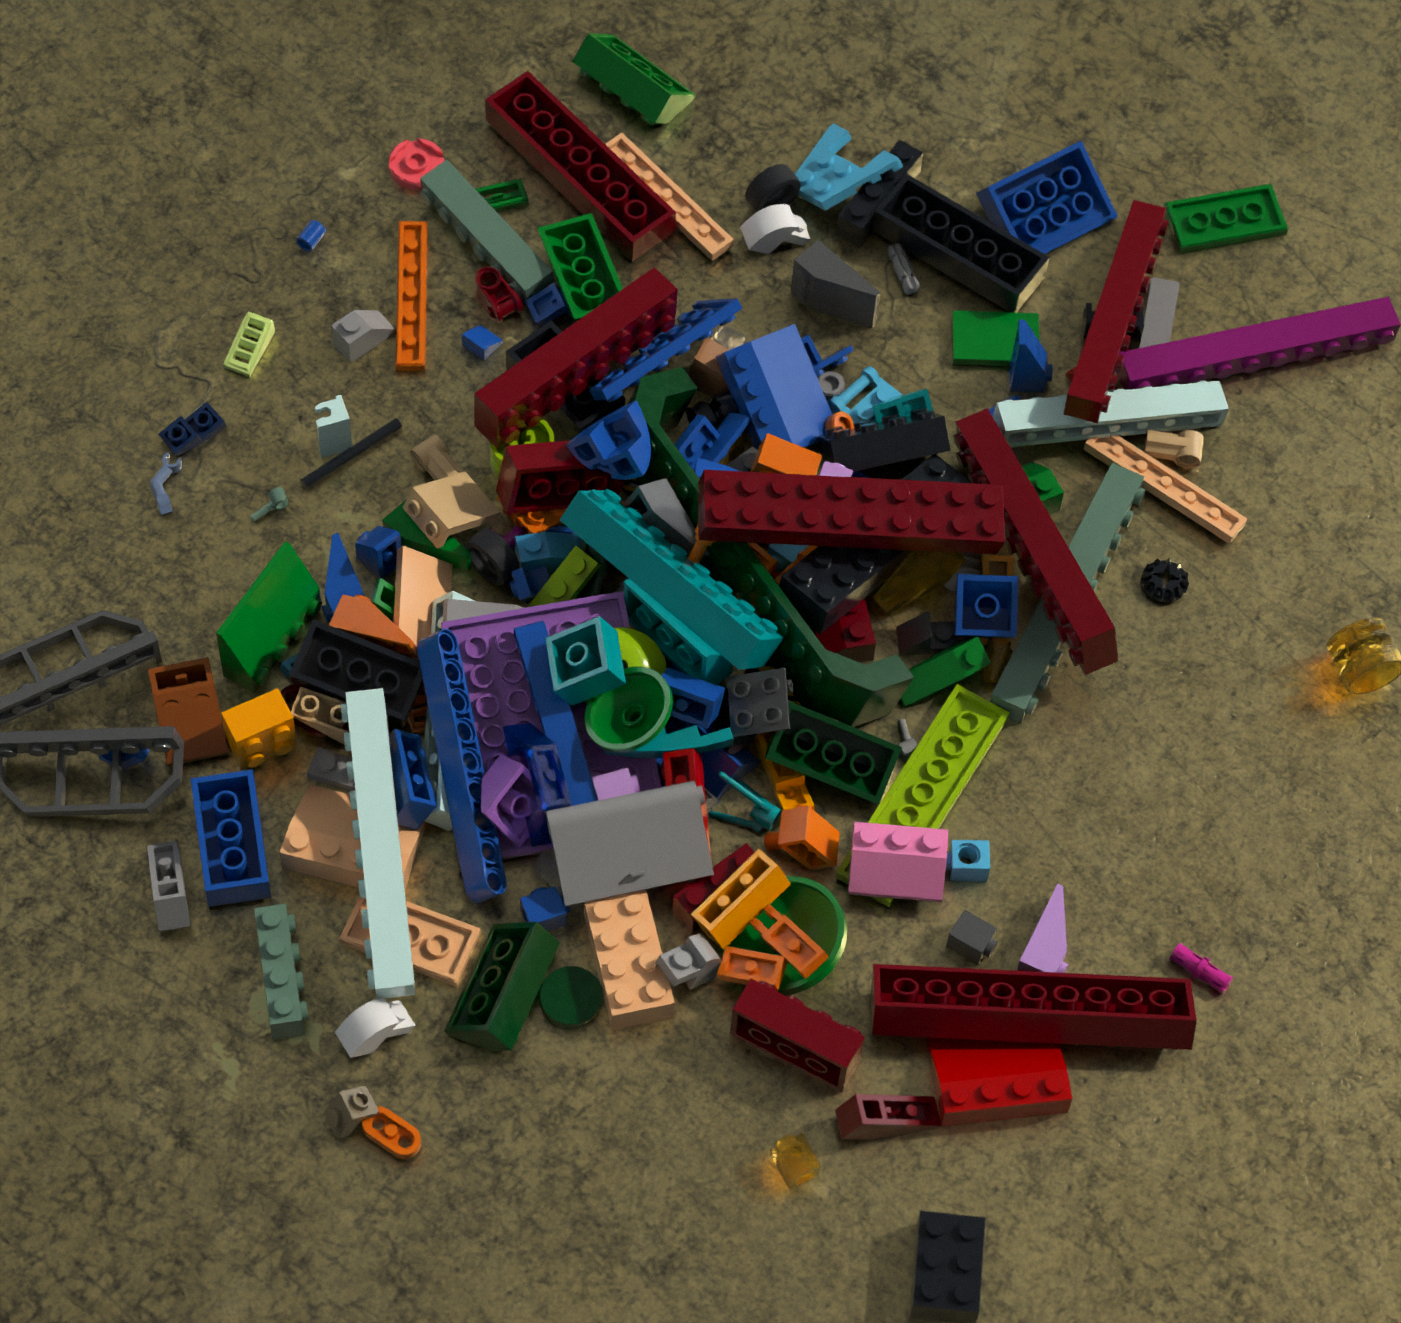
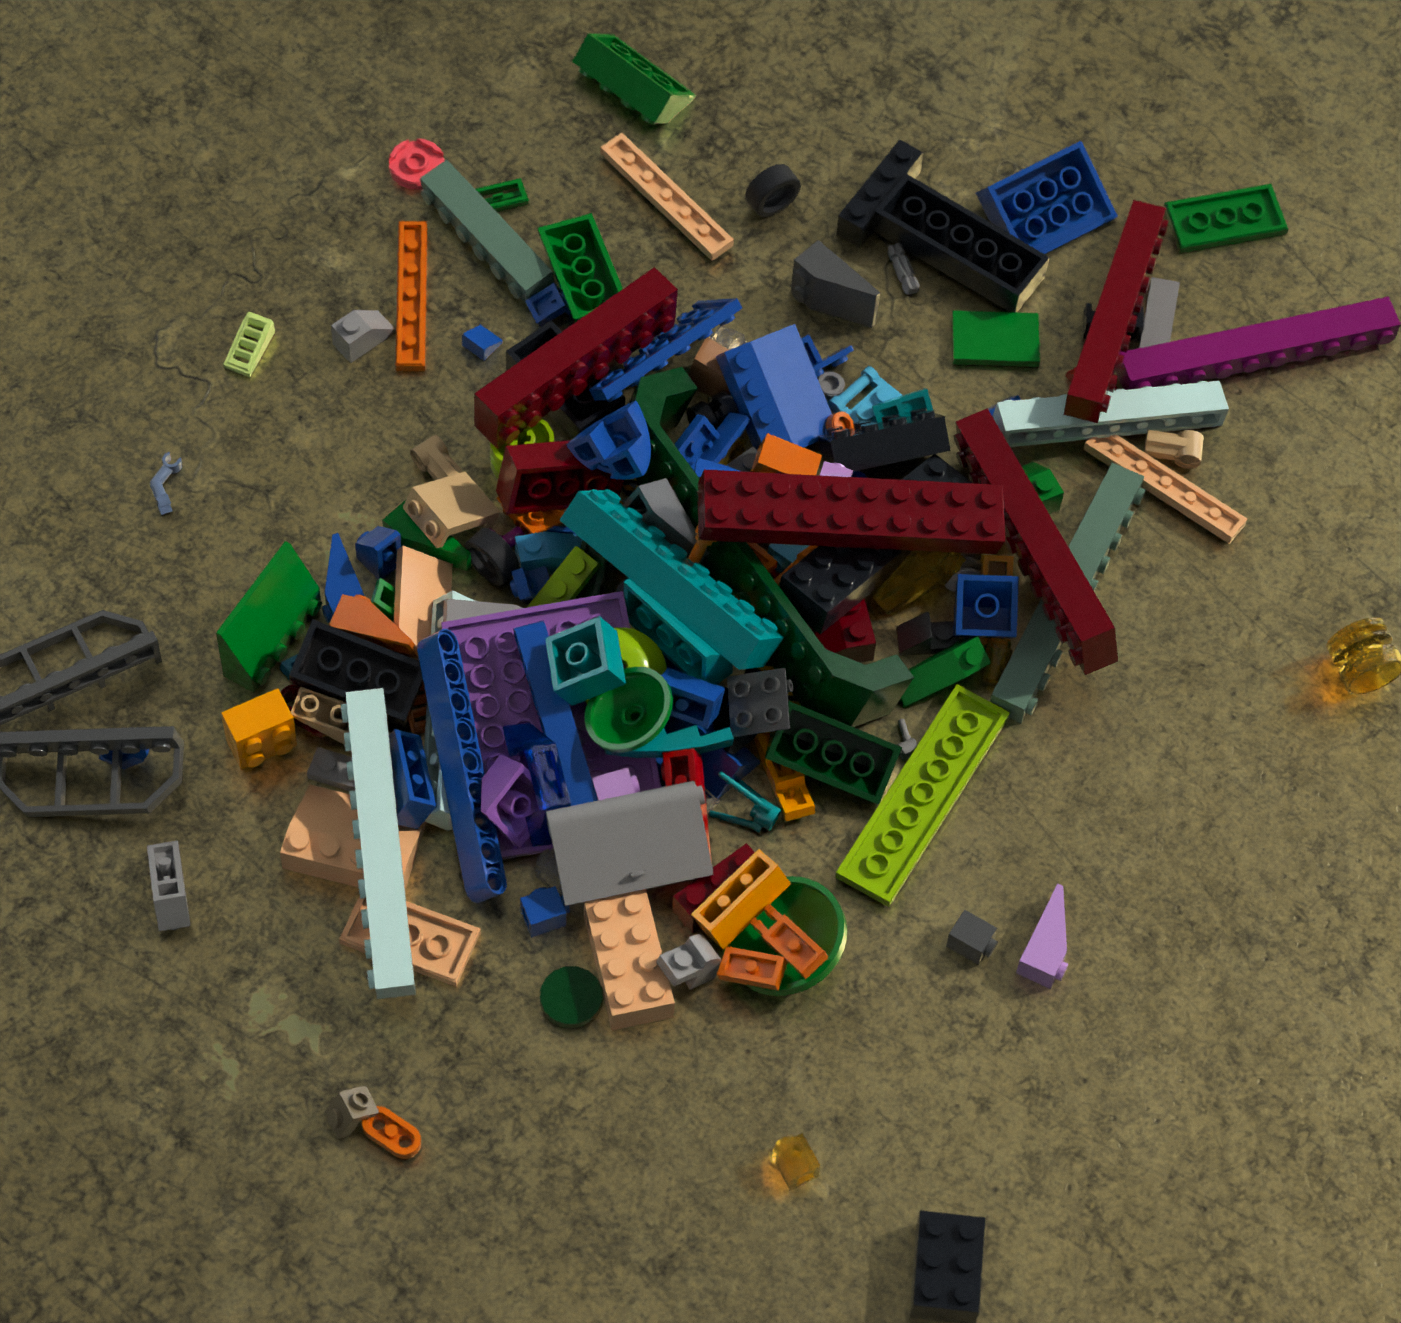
(189, 702): dark orange slope -> none
(193, 431): dark blue slope -> none
(230, 838): blue brick -> none
(278, 502): sand green hand -> none
(279, 972): sand green brick -> none
(310, 235): blue hinge -> none
(334, 430): light aqua hinge -> none
(351, 453): black bar -> none
(372, 1024): white brick -> none
(498, 299): dark red piece -> none
(502, 985): dark green slope -> none
(580, 165): dark red brick -> none
(772, 226): white brick -> none
(797, 1034): dark red brick -> none
(805, 837): orange brick -> none
(830, 178): medium azure wing -> none
(886, 1116): dark red slope -> none
(898, 862): bright pink slope -> none
(975, 850): medium azure brick -> none
(997, 1080): red slope -> none
(1028, 362): blue slope -> none
(1032, 1006): dark red brick -> none
(1153, 585): black gear -> none
(1201, 968): dark pink pin -> none

